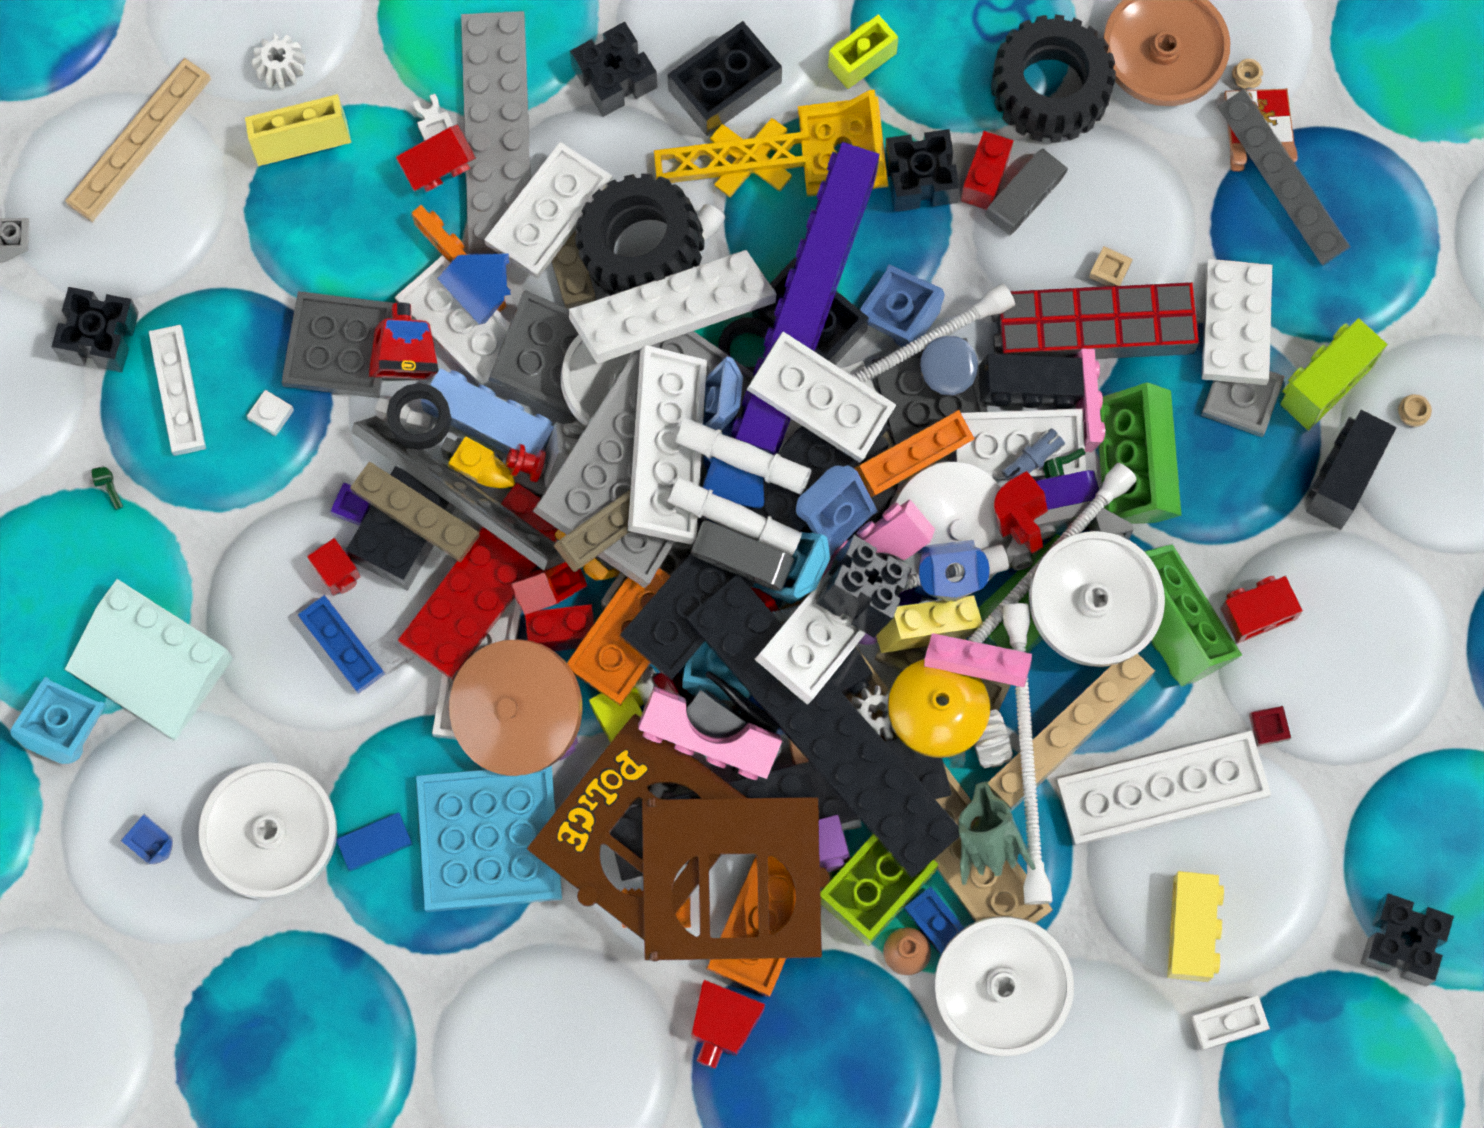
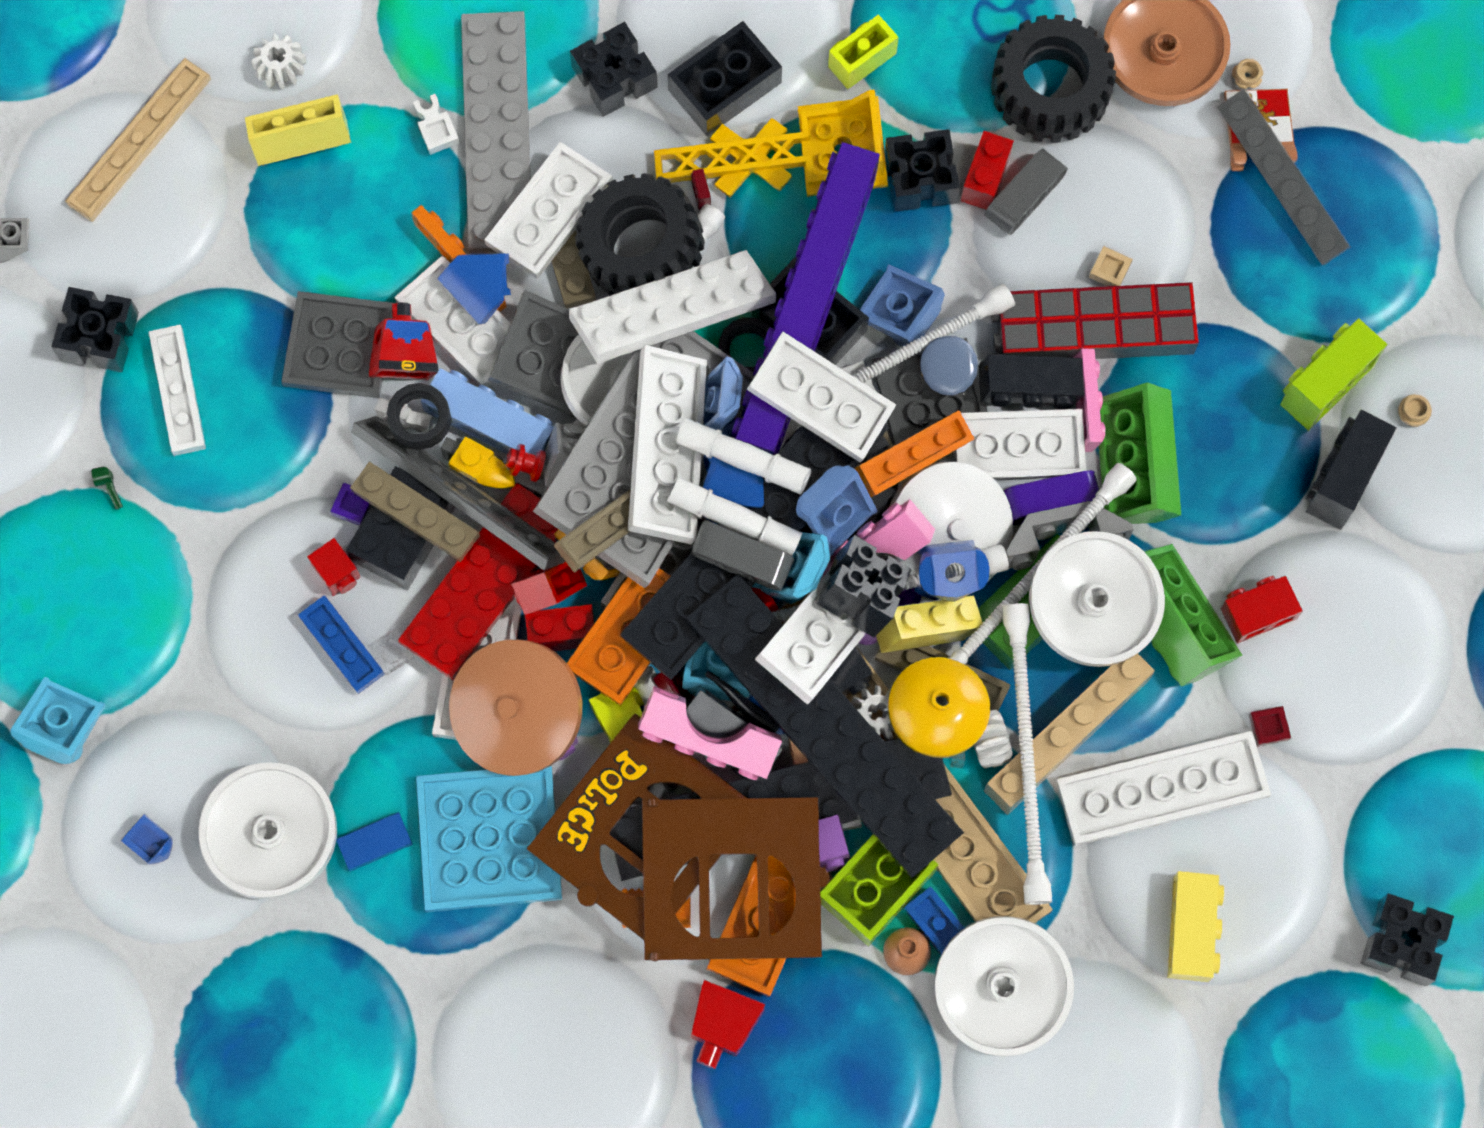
(147, 659): light aqua slope -> none
(270, 413): white plate -> none
(435, 158): red brick -> none
(700, 188): none -> dark red tile
(978, 660): bright pink plate -> none
(992, 837): sand green piece -> none
(1016, 509): red brick -> none
(1034, 455): sand blue pin -> none
(1054, 467): dark green hand -> none
(1230, 1023): white plate -> none
(1237, 322): white plate -> none
(1243, 404): light grey tile -> none

